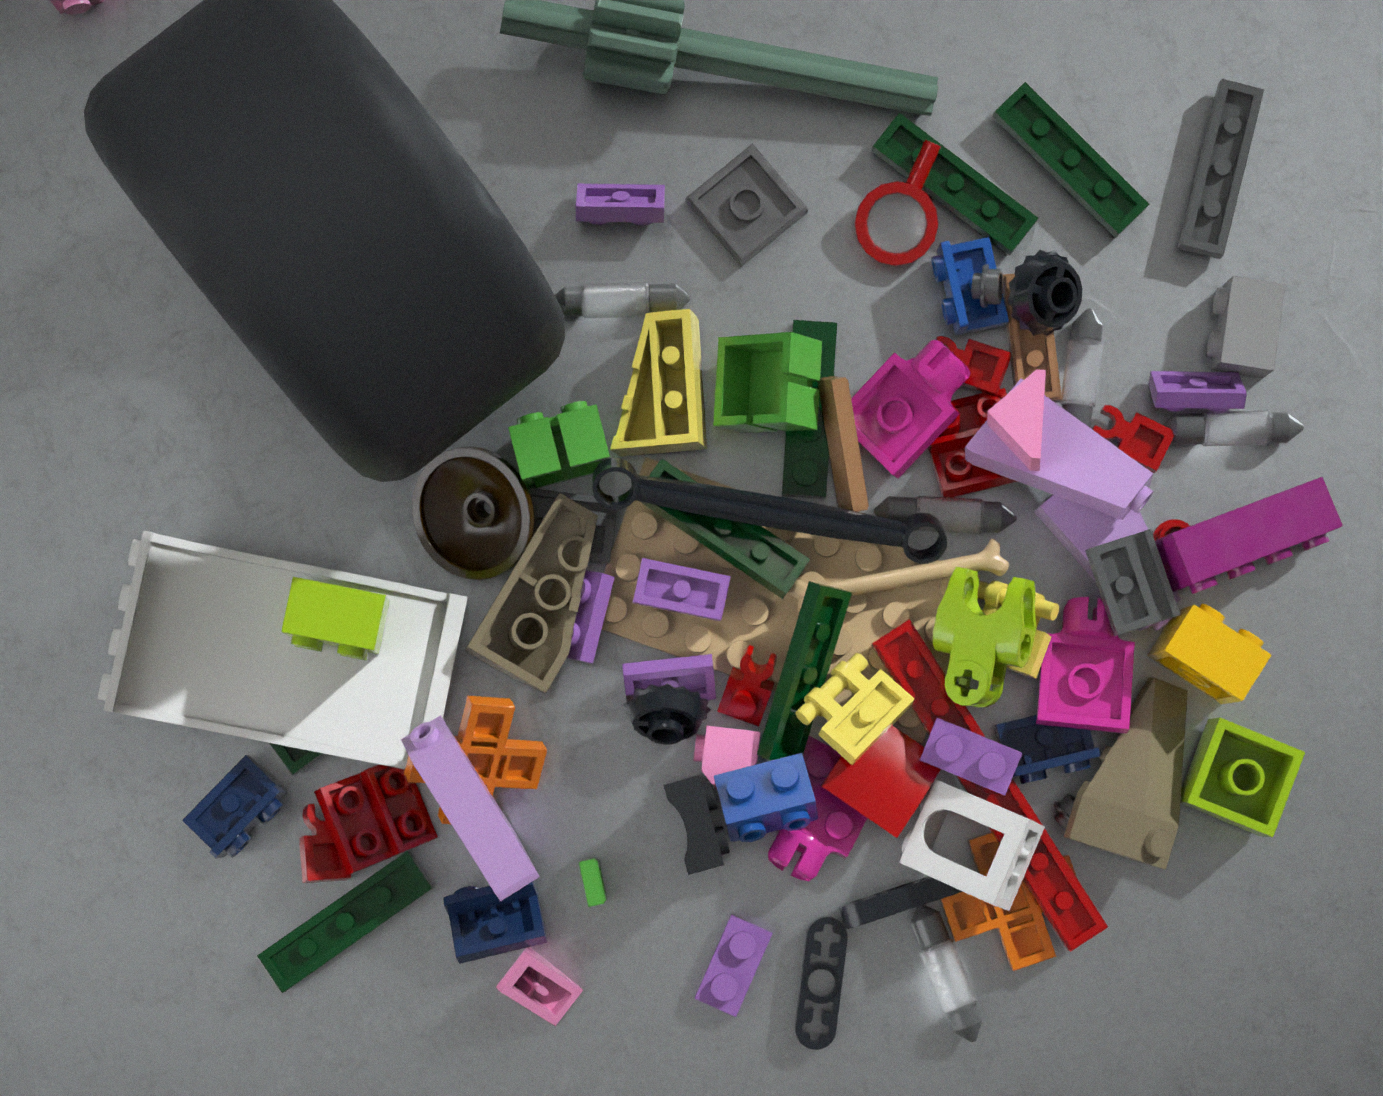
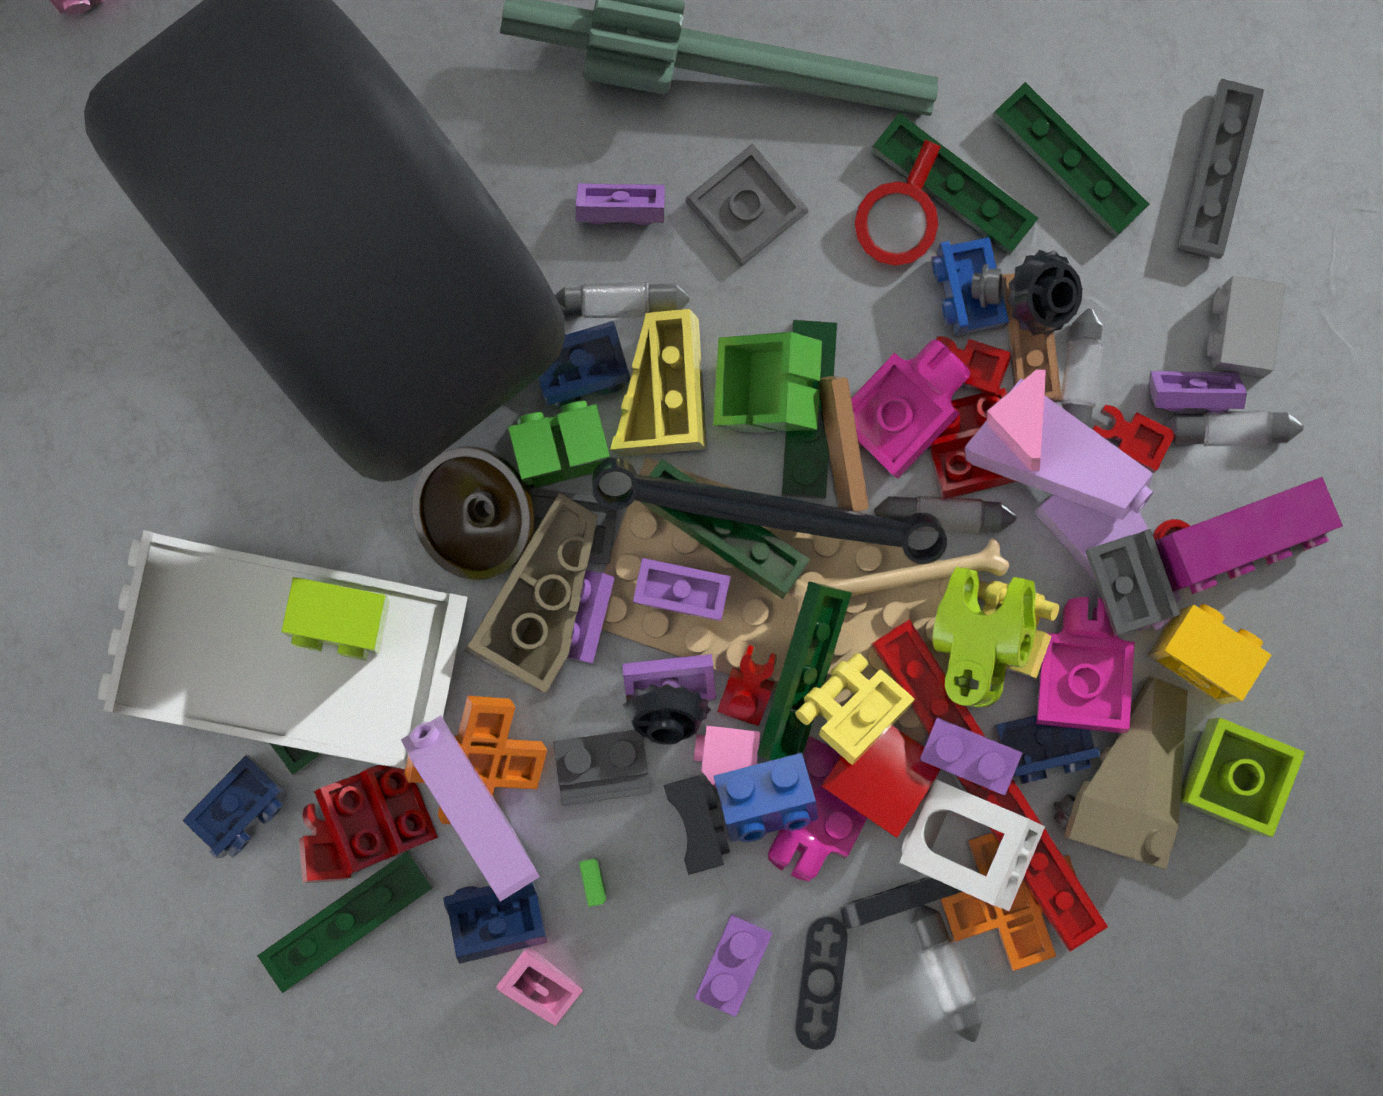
(587, 363): none -> dark blue bracket
(601, 767): none -> dark grey plate

